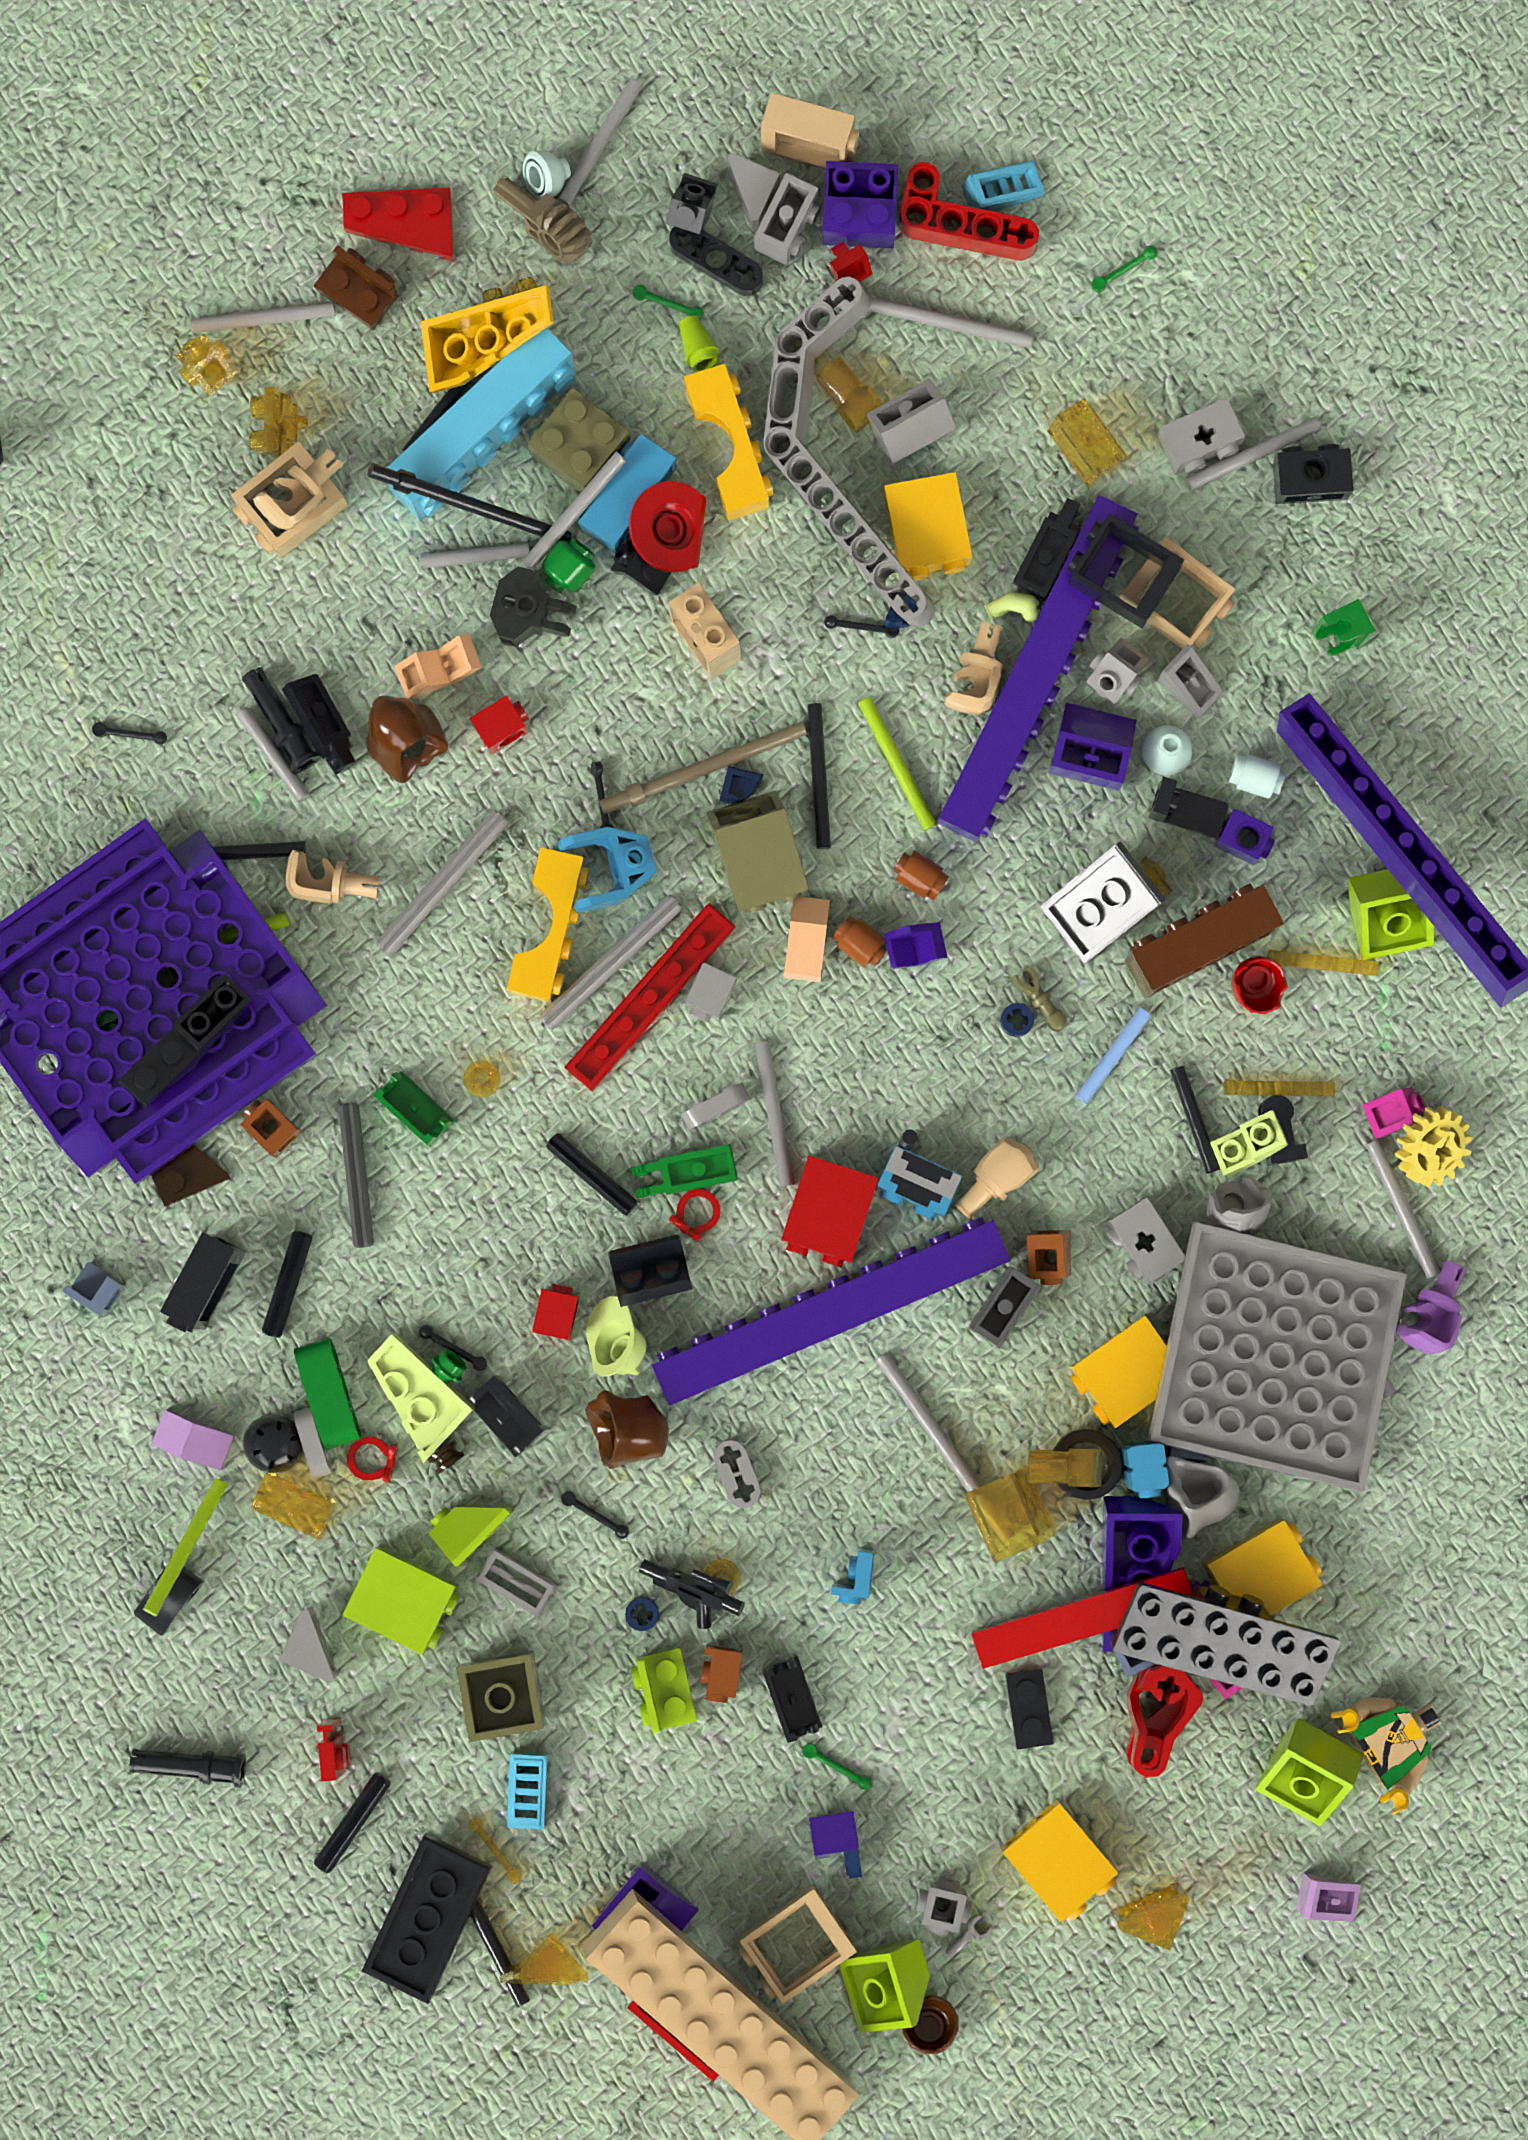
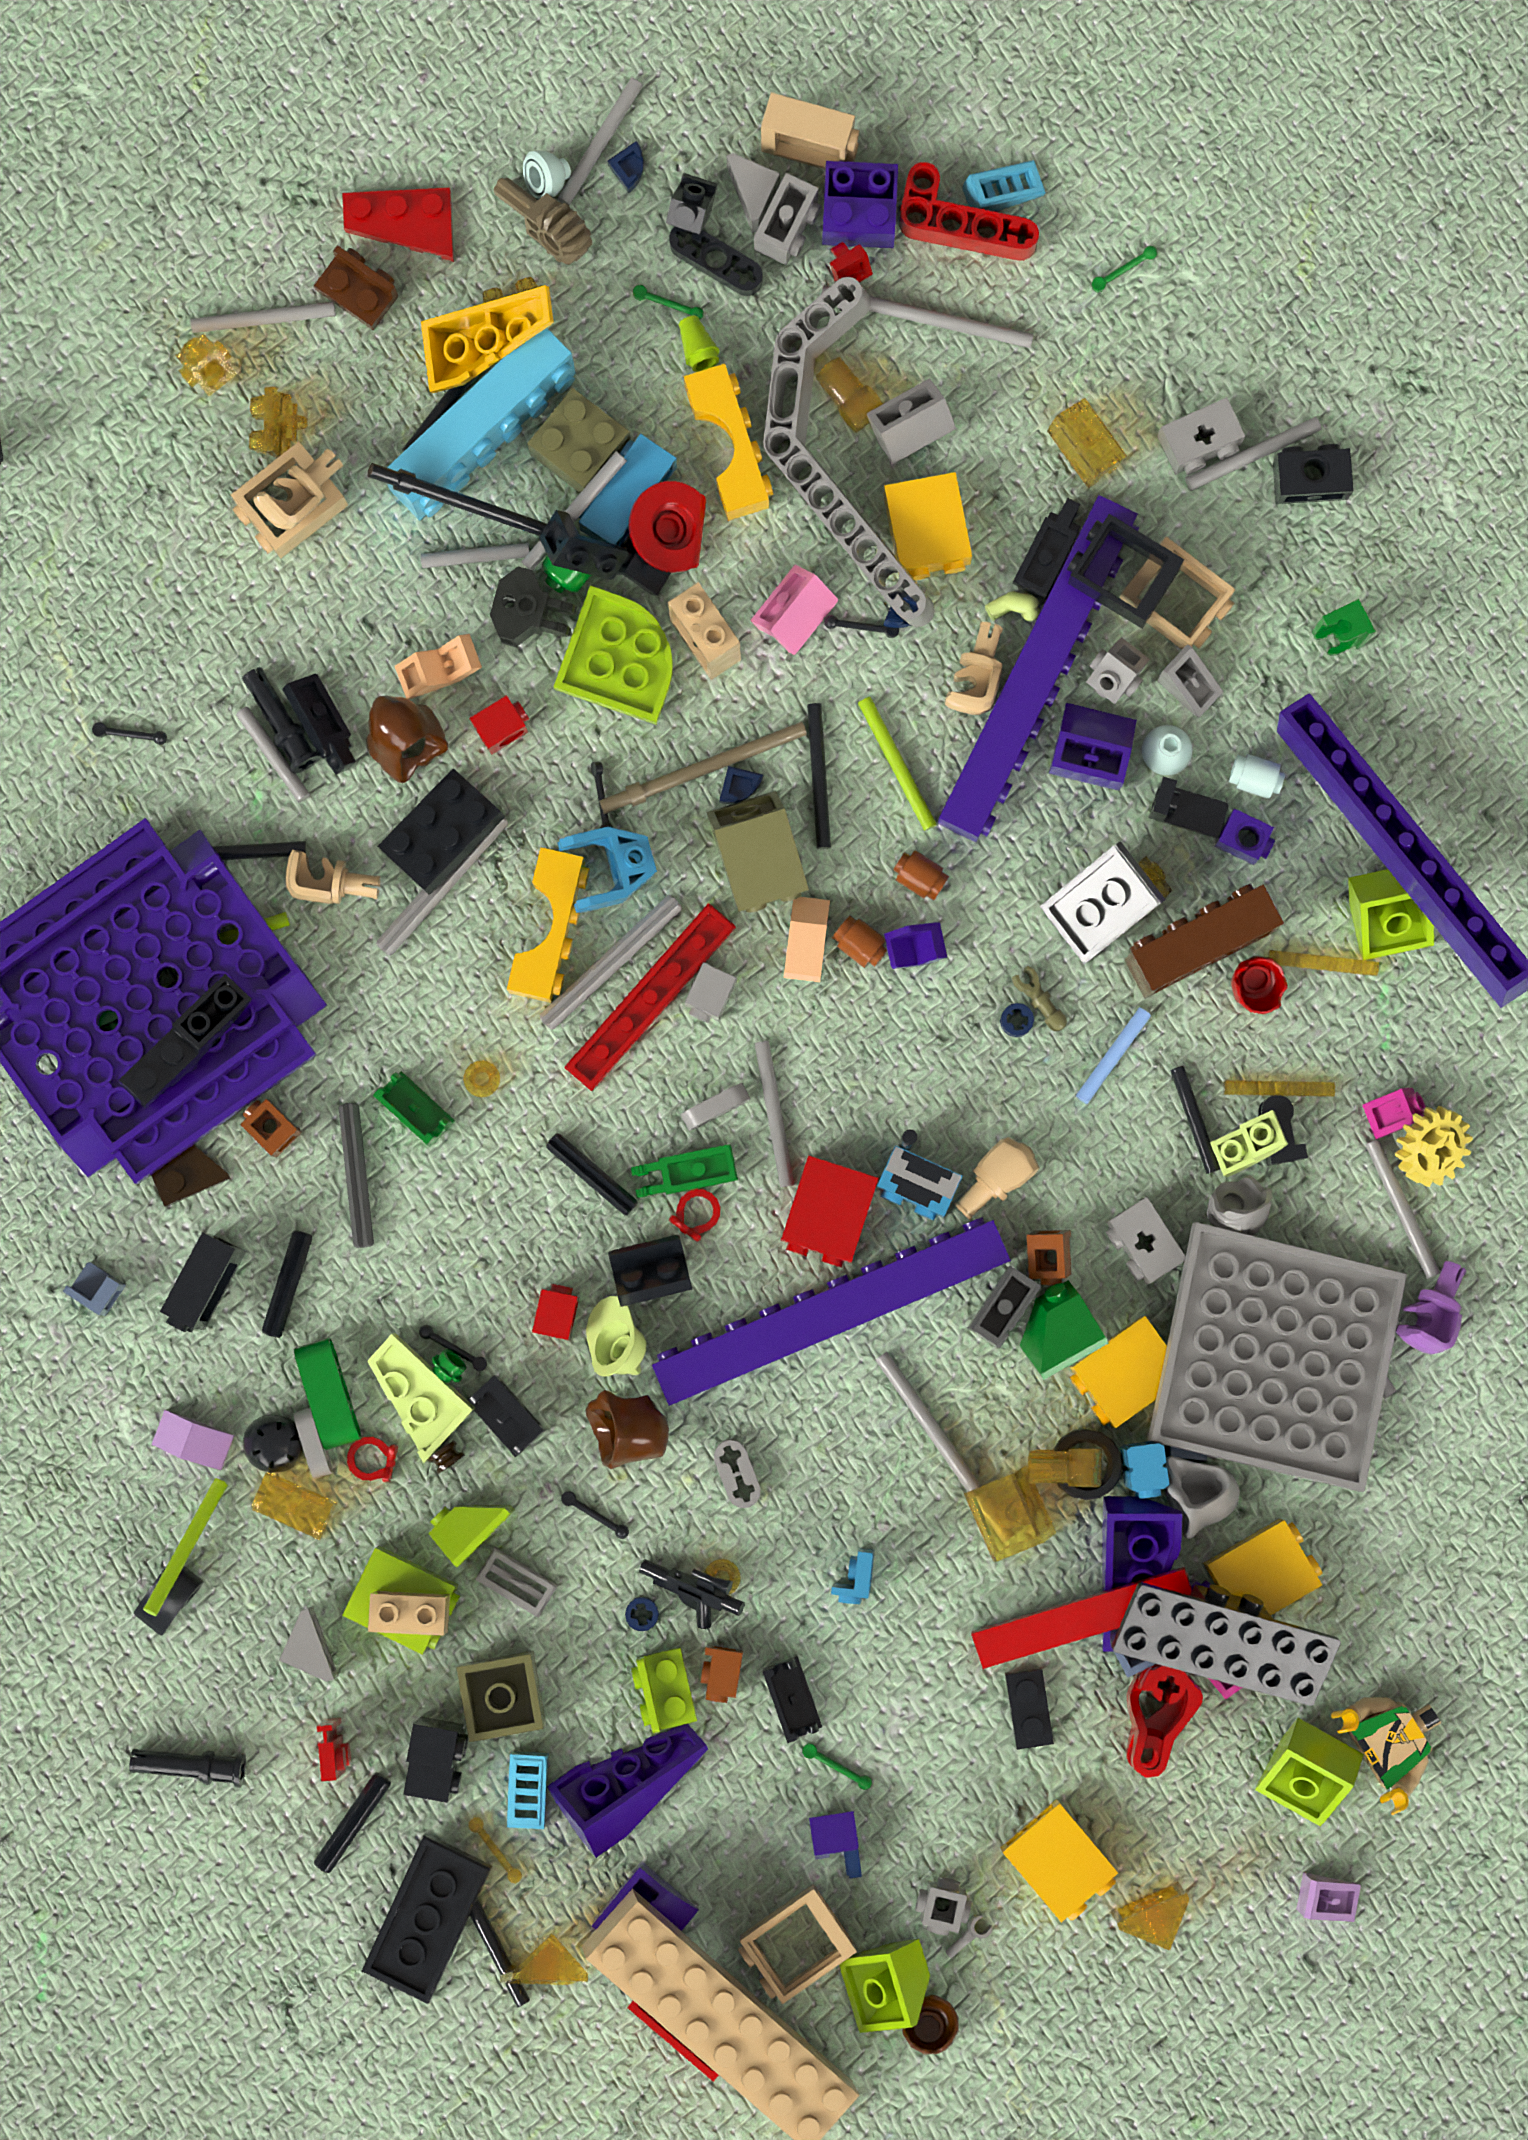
(409, 1613): none -> tan brick
(433, 1759): none -> black brick
(441, 831): none -> black plate
(578, 552): none -> black bracket
(617, 657): none -> lime plate
(617, 1793): none -> dark purple wedge
(628, 166): none -> dark blue tile
(795, 609): none -> bright pink panel
(1060, 1330): none -> green slope

